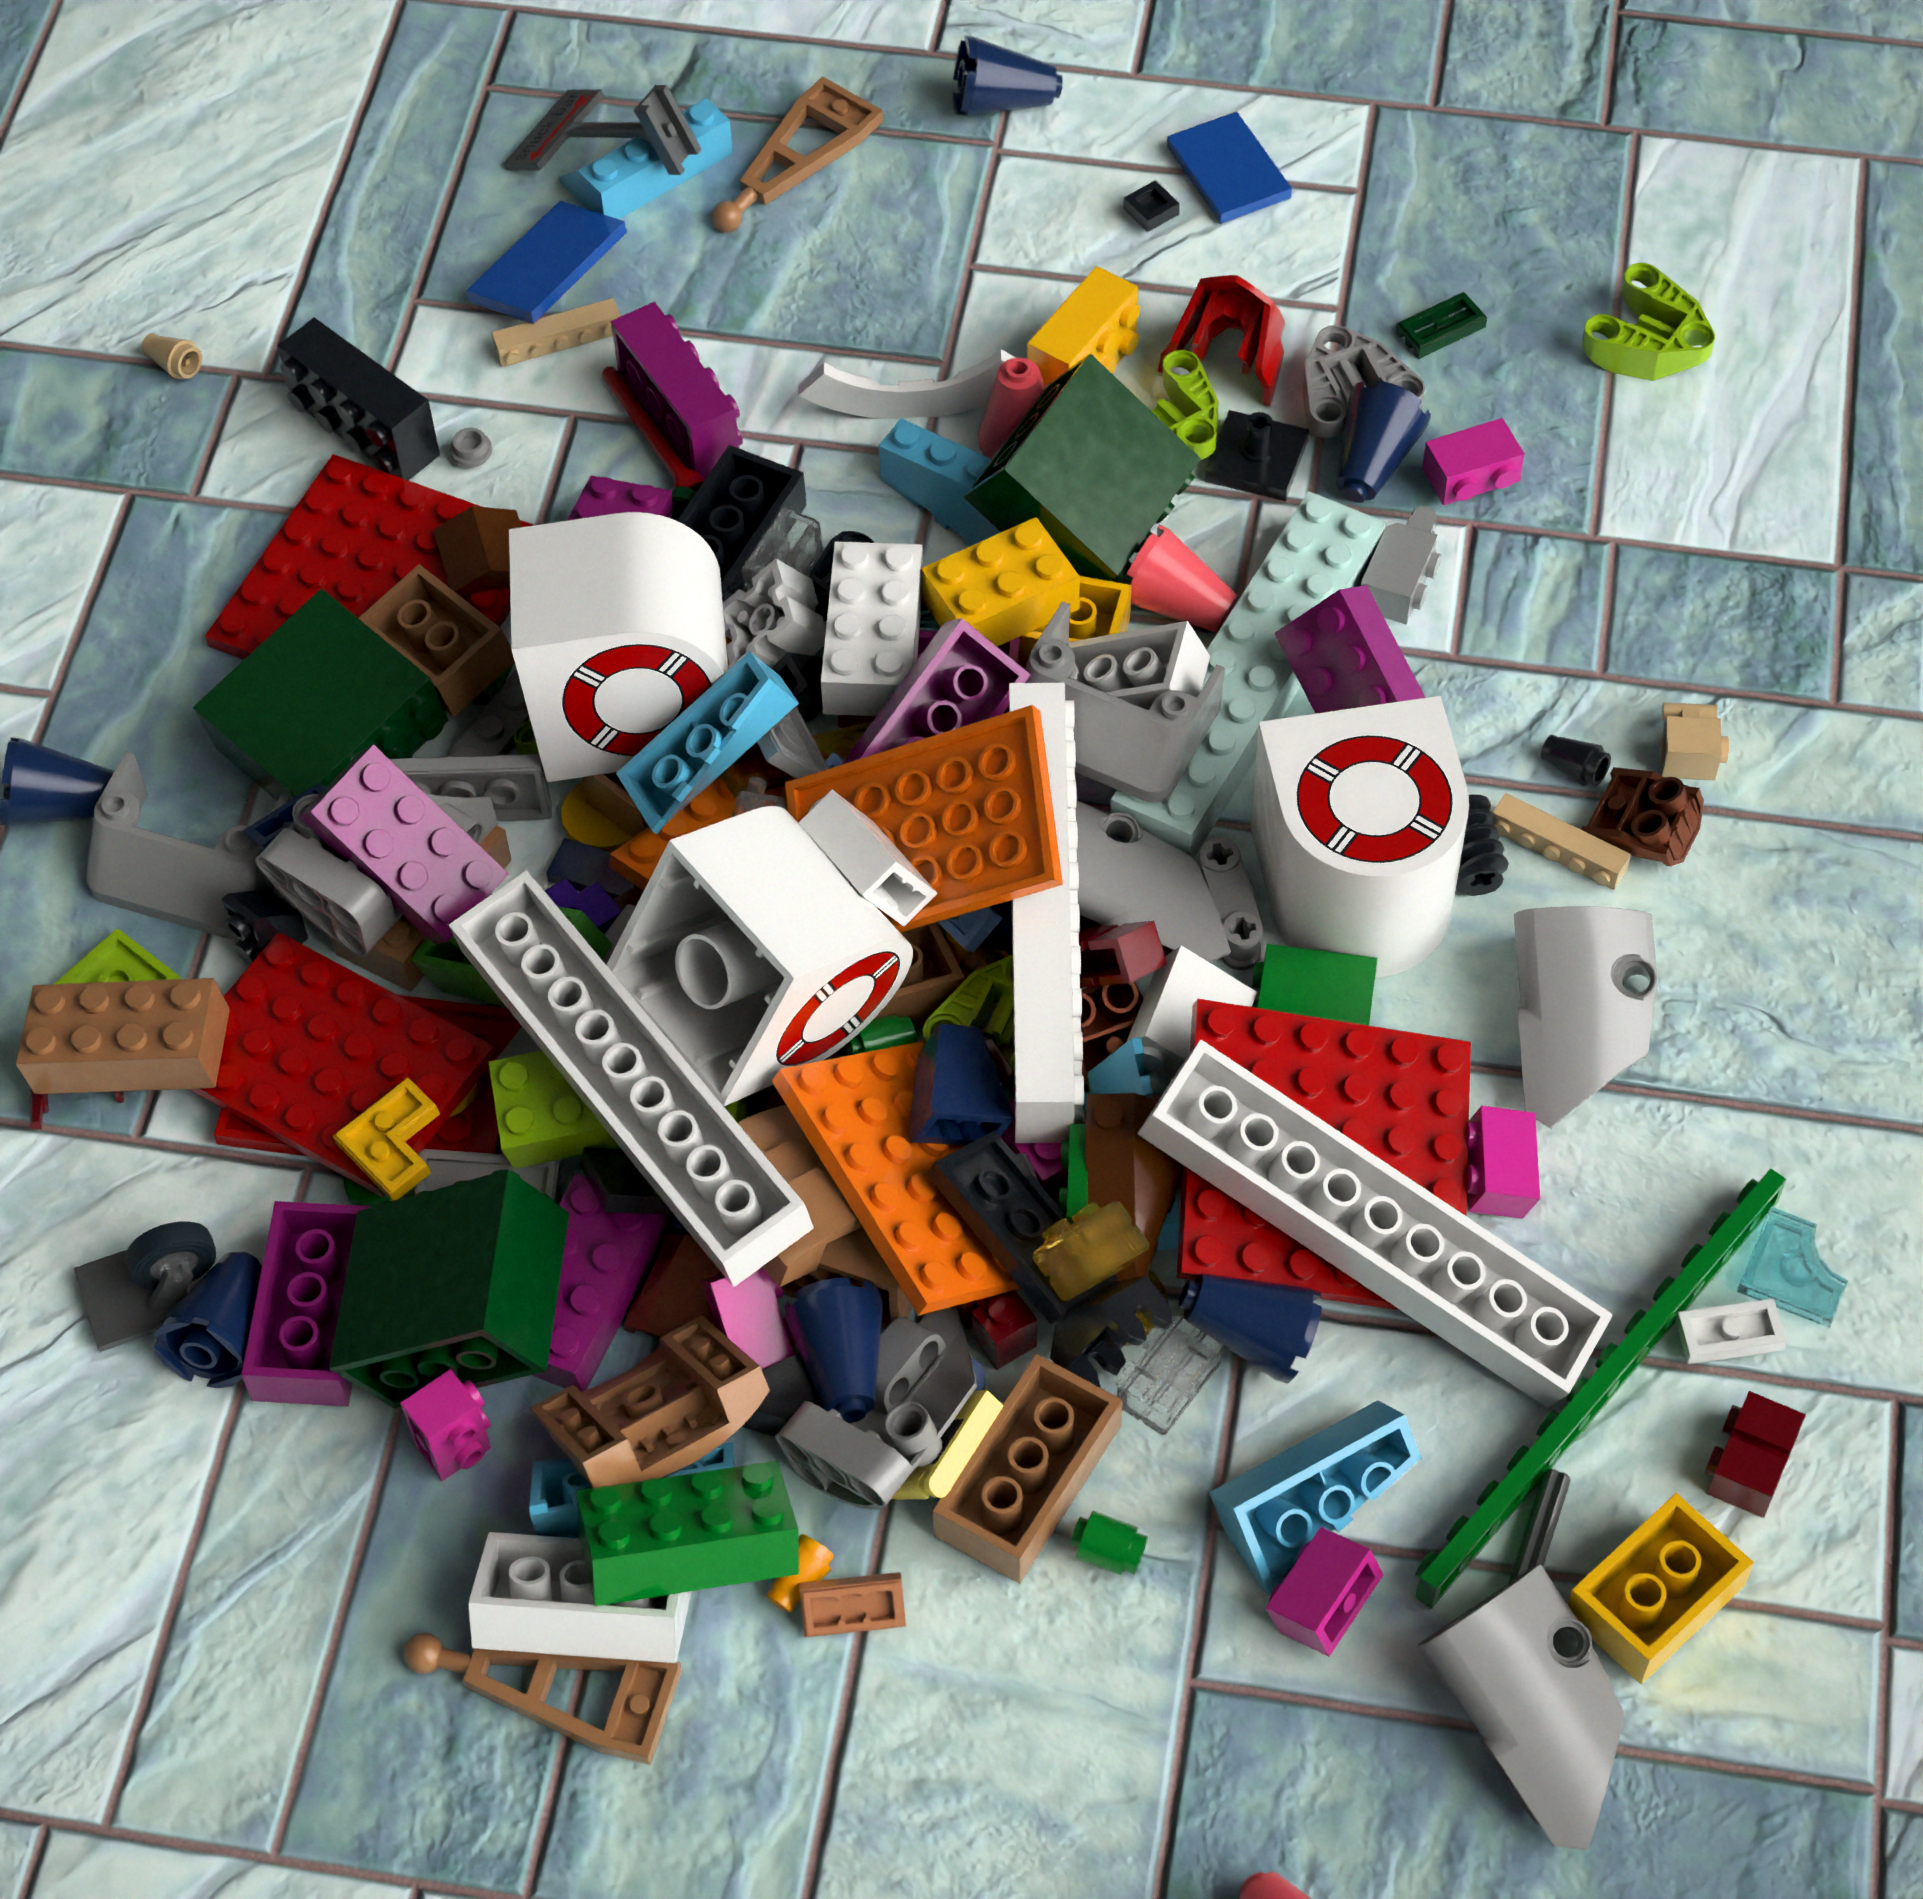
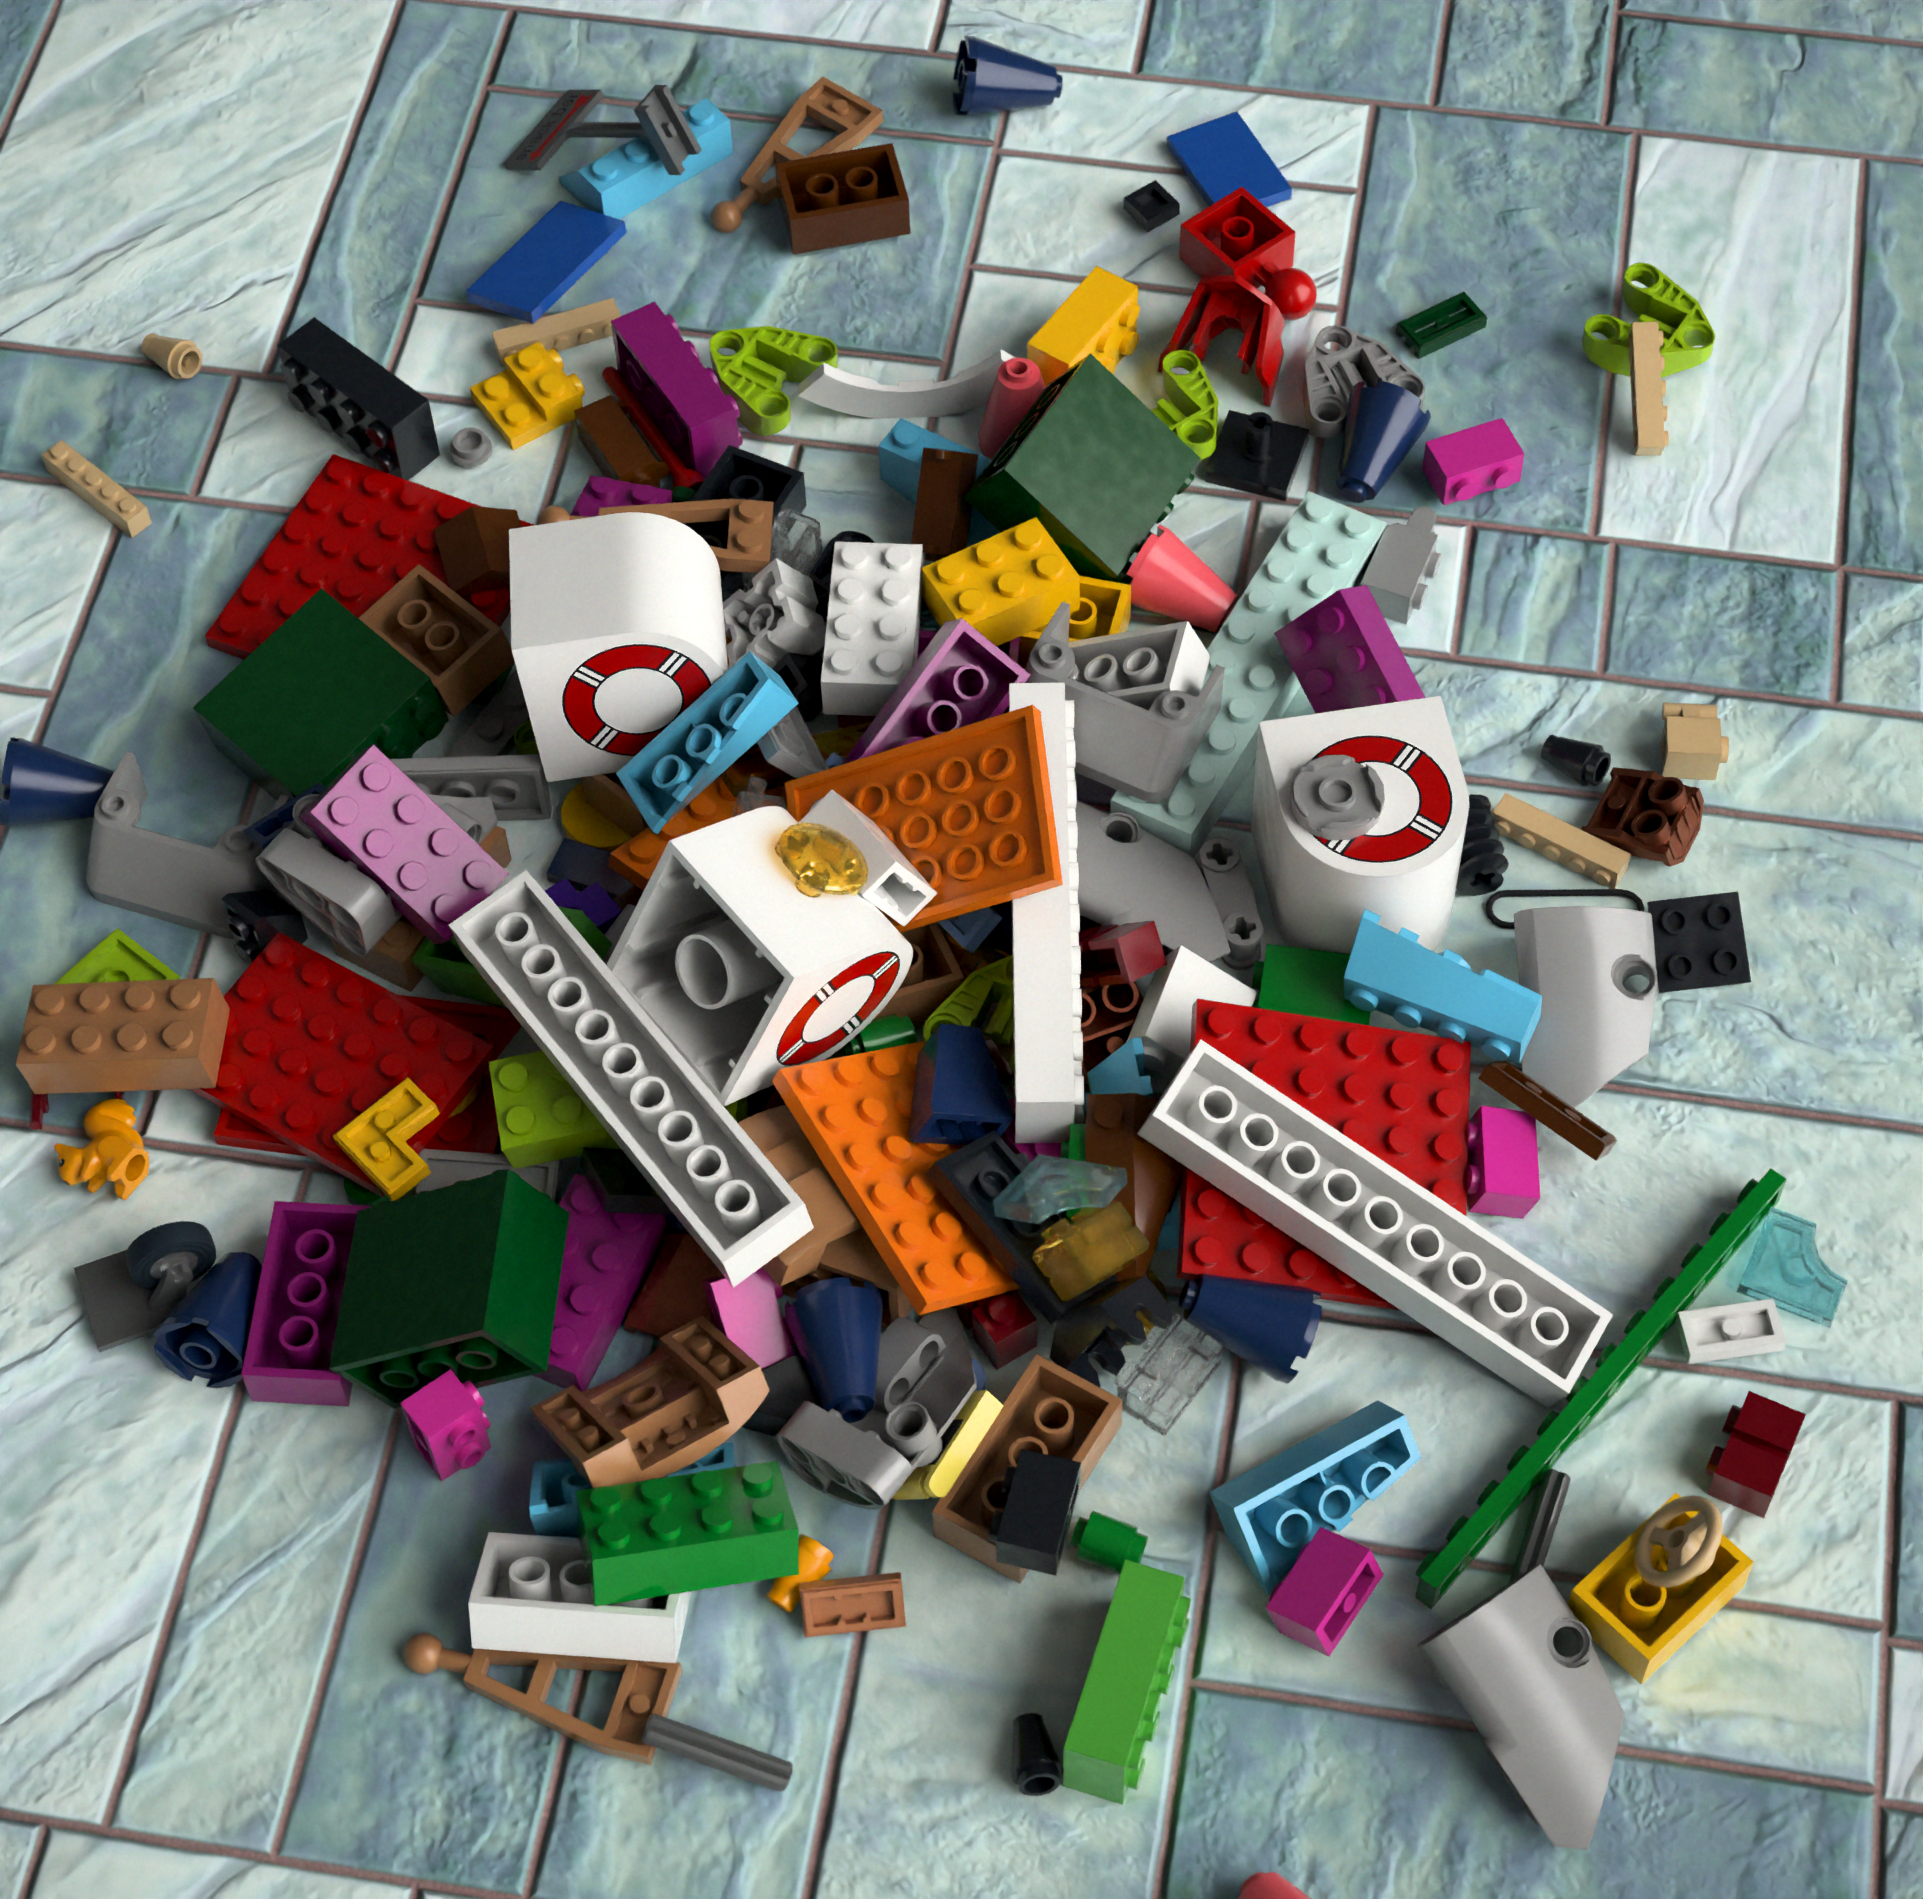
(96, 489): none -> tan piece
(112, 1154): none -> light orange animal
(529, 395): none -> yellow plate
(616, 444): none -> reddish brown brick
(717, 1752): none -> dark grey axle
(747, 532): none -> medium nougat plate
(760, 365): none -> lime connector
(822, 860): none -> clear yellow dish
(842, 198): none -> reddish brown brick
(941, 510): none -> reddish brown brick
(1034, 1756): none -> black cone
(1037, 1511): none -> black brick
(1058, 1185): none -> clear light blue tile
(1126, 1683): none -> bright green brick
(1251, 242): none -> red brick
(1337, 797): none -> light grey tile
(1439, 992): none -> medium azure wedge
(1548, 1109): none -> reddish brown tile
(1571, 892): none -> black piece
(1647, 388): none -> tan piece
(1689, 1546): none -> tan piece
(1699, 942): none -> black hinge

